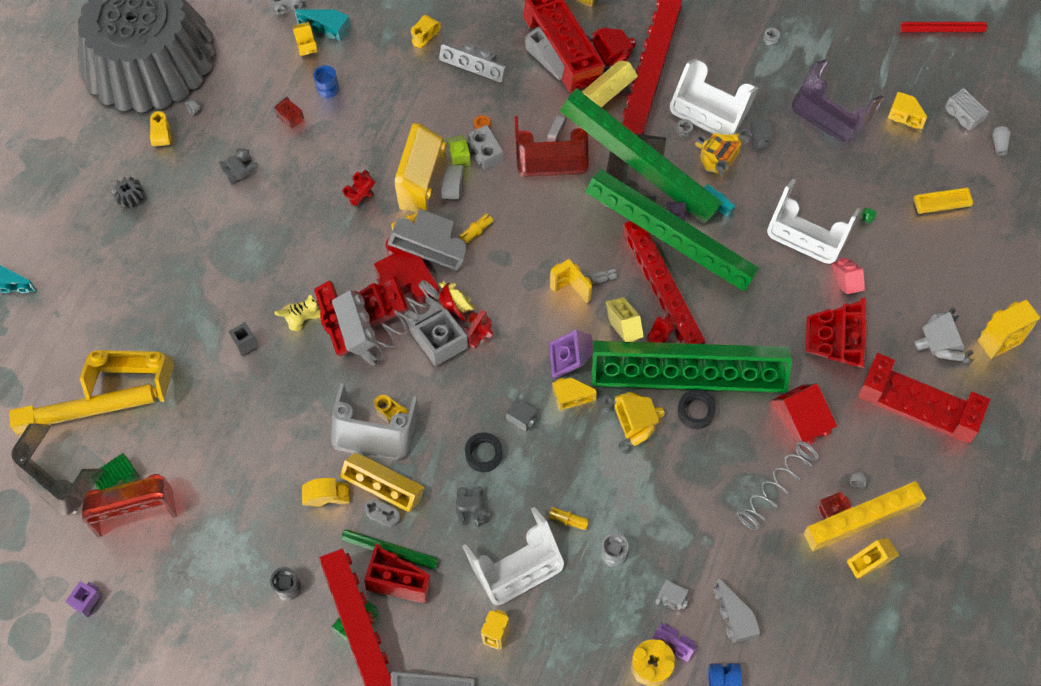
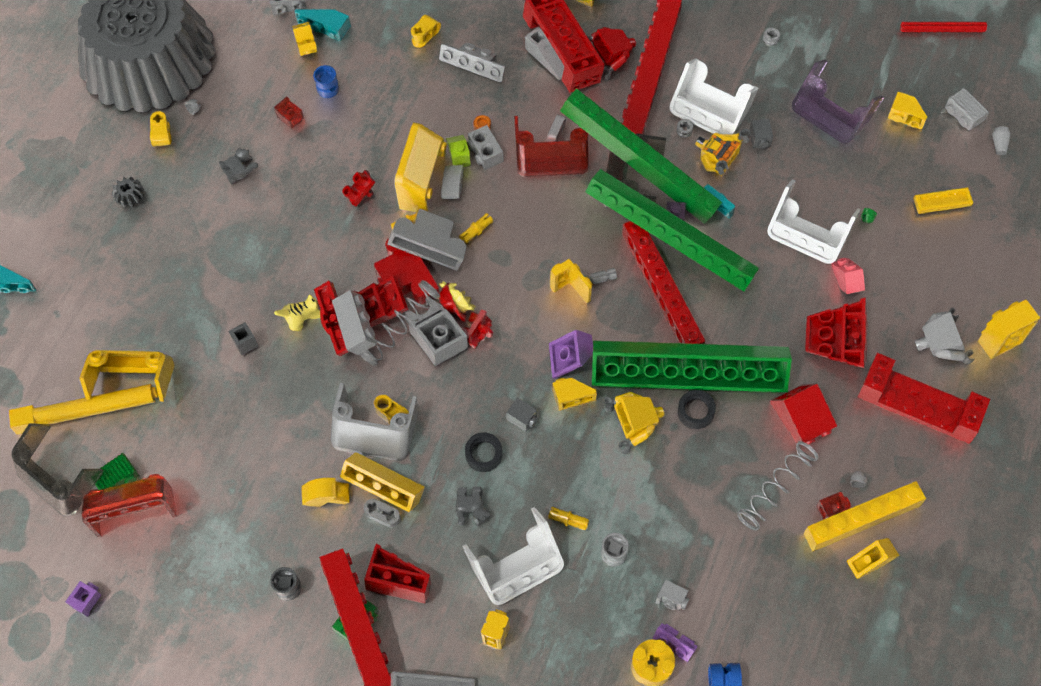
(402, 553): green axle -> none
(610, 83): light yellow brick -> none
(624, 319): light yellow brick -> none
(661, 330): red hips -> none
(739, 618): light grey slope -> none

